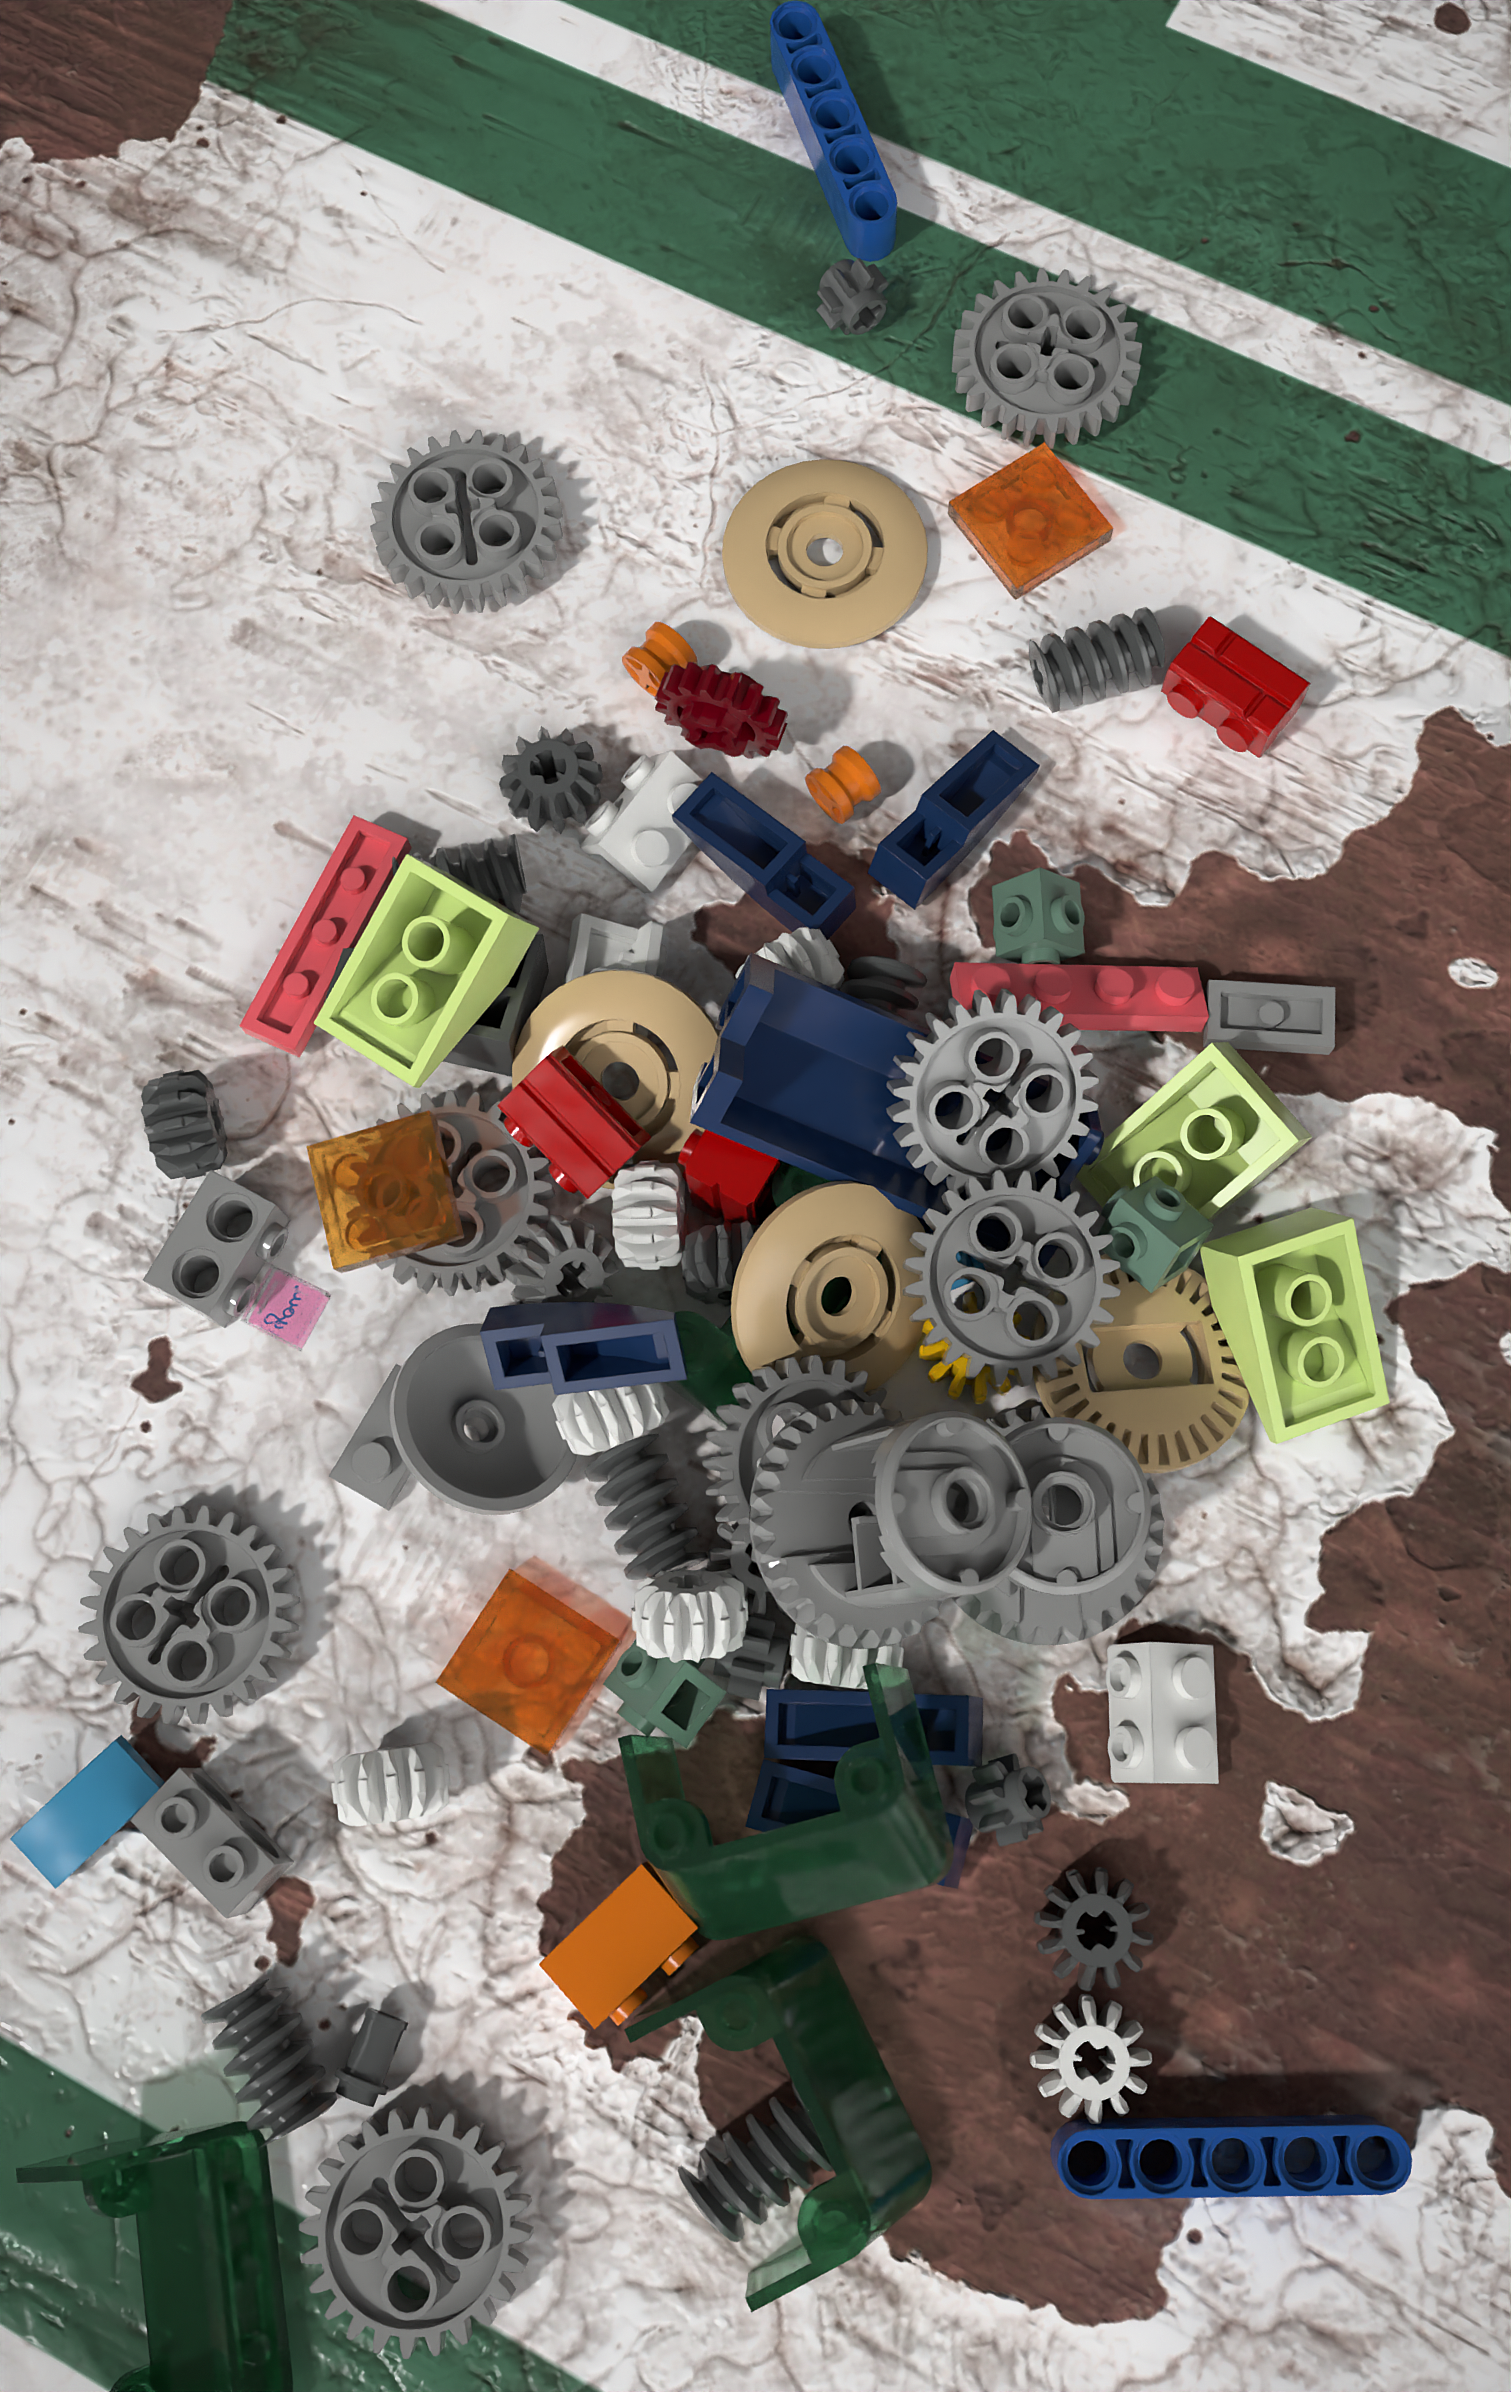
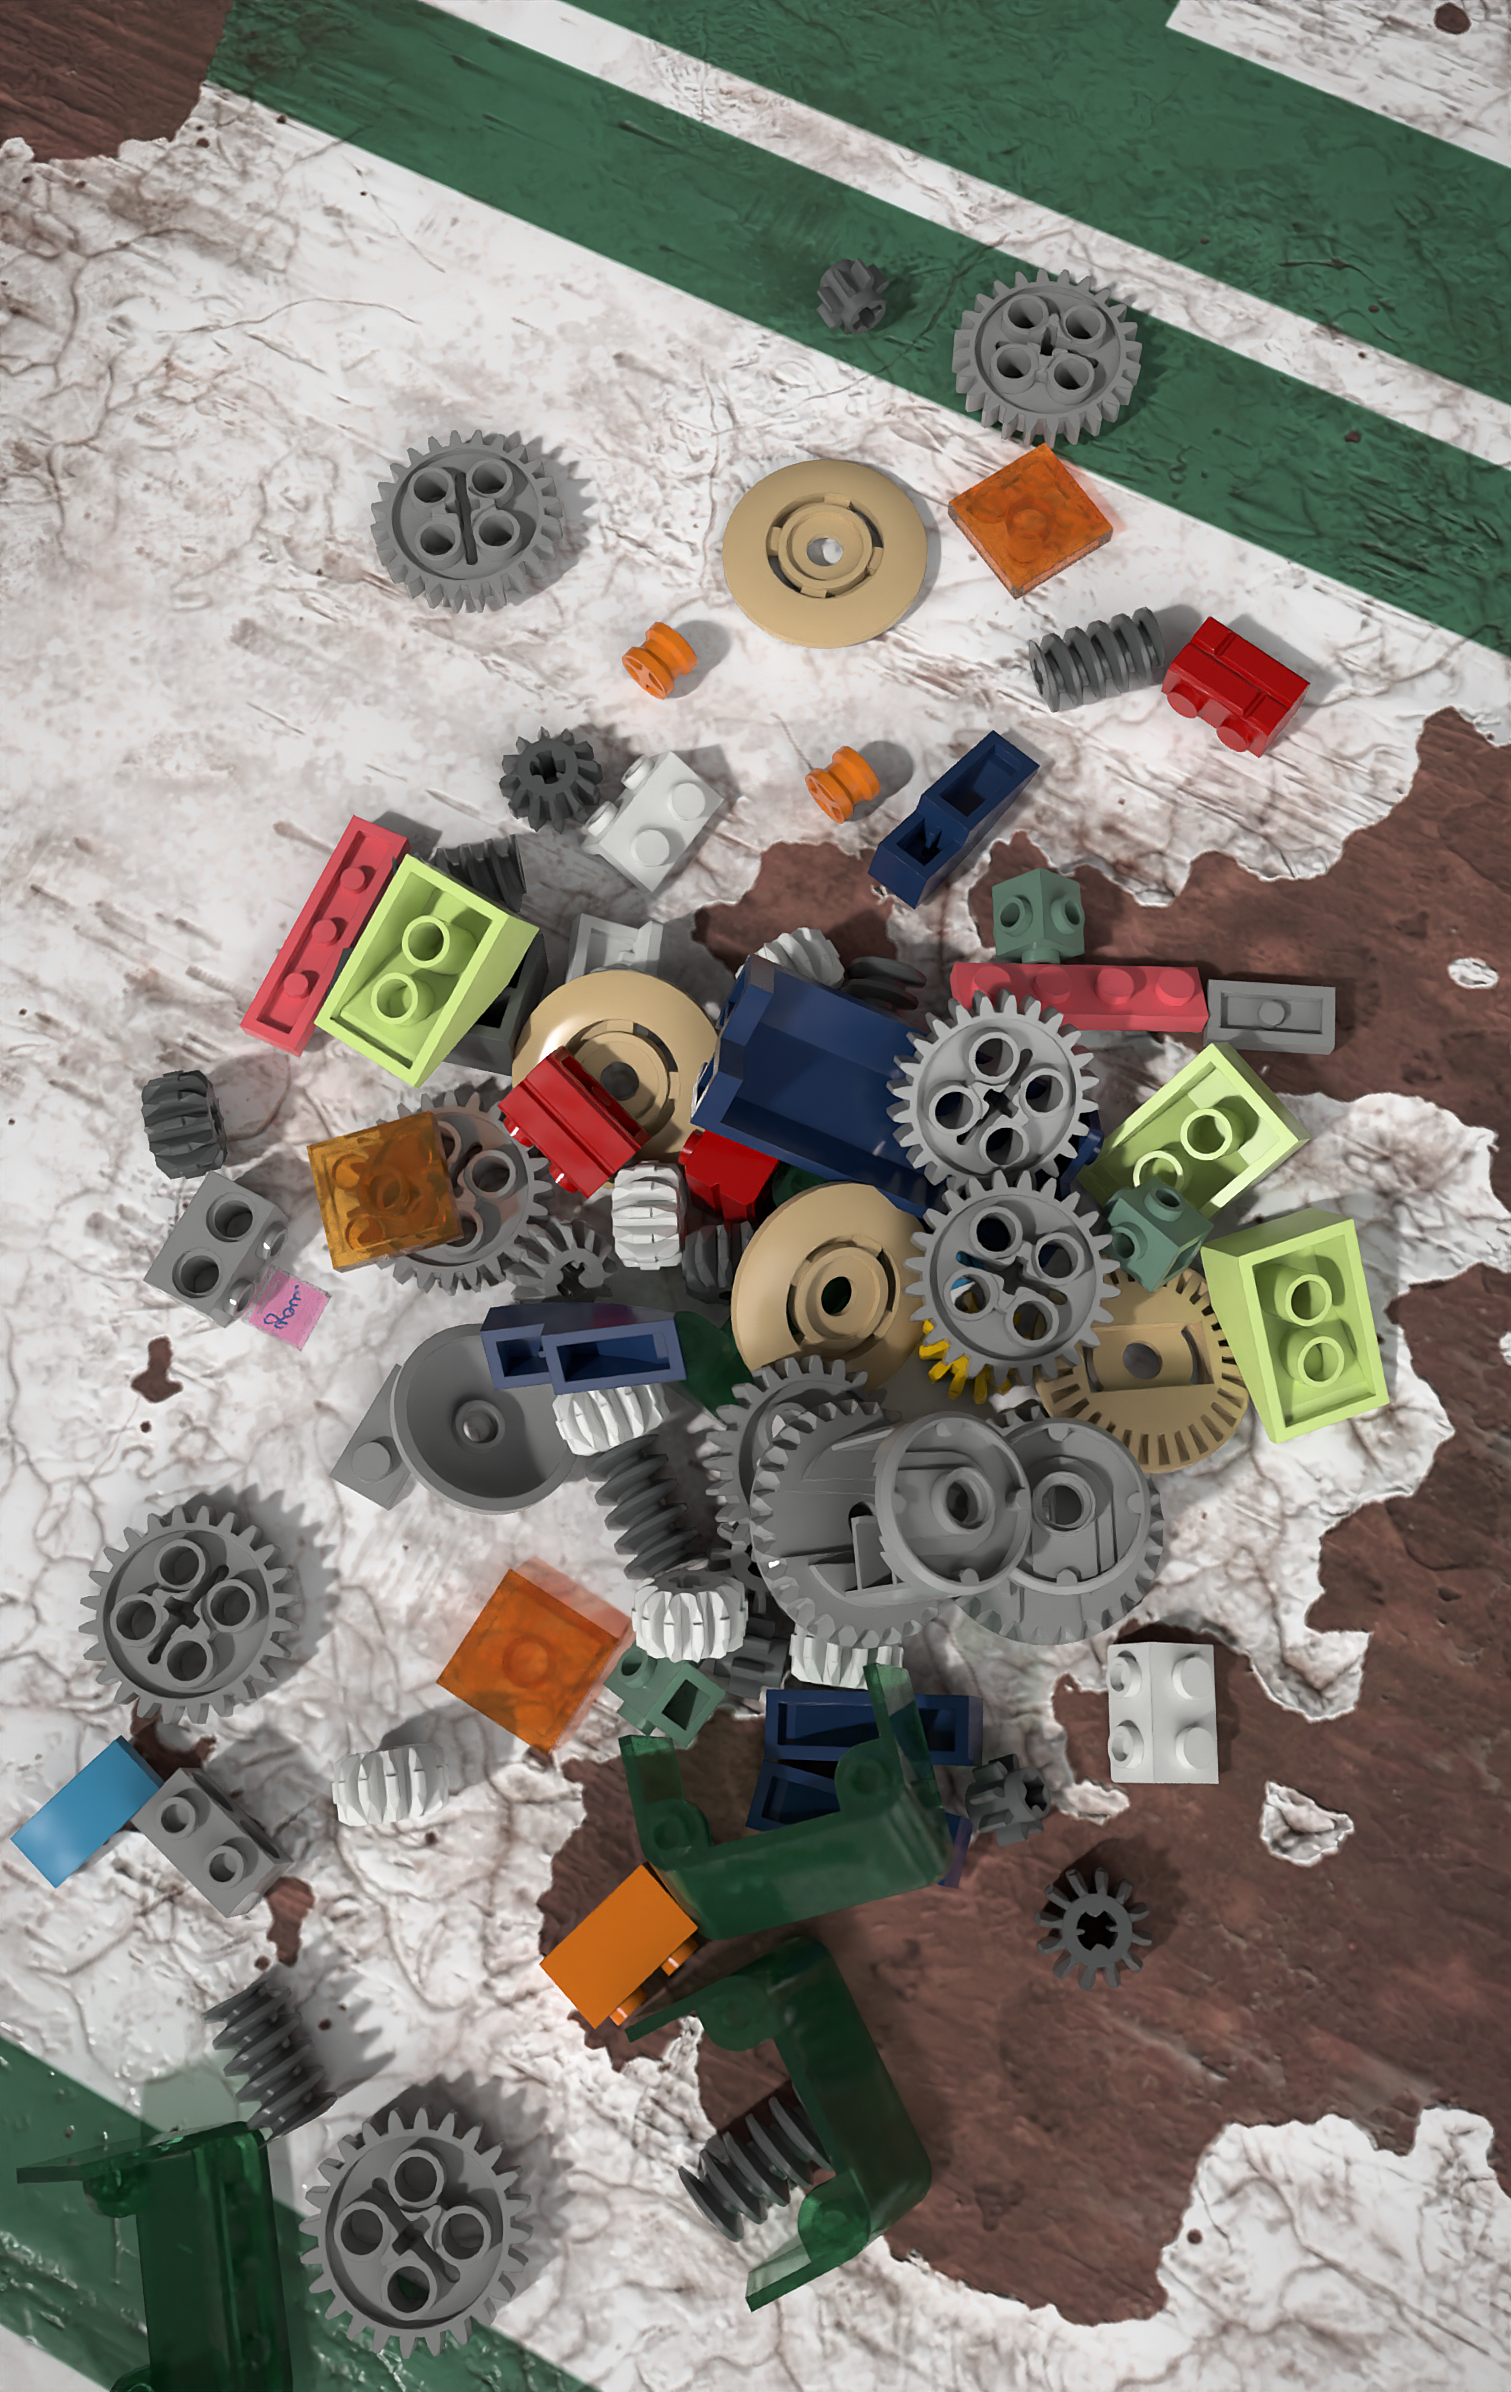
(370, 2057): dark grey pin -> none
(721, 710): dark red gear -> none
(764, 858): dark blue slope -> none
(833, 131): blue beam -> none
(1080, 2082): white gear -> none
(1261, 2171): blue beam -> none

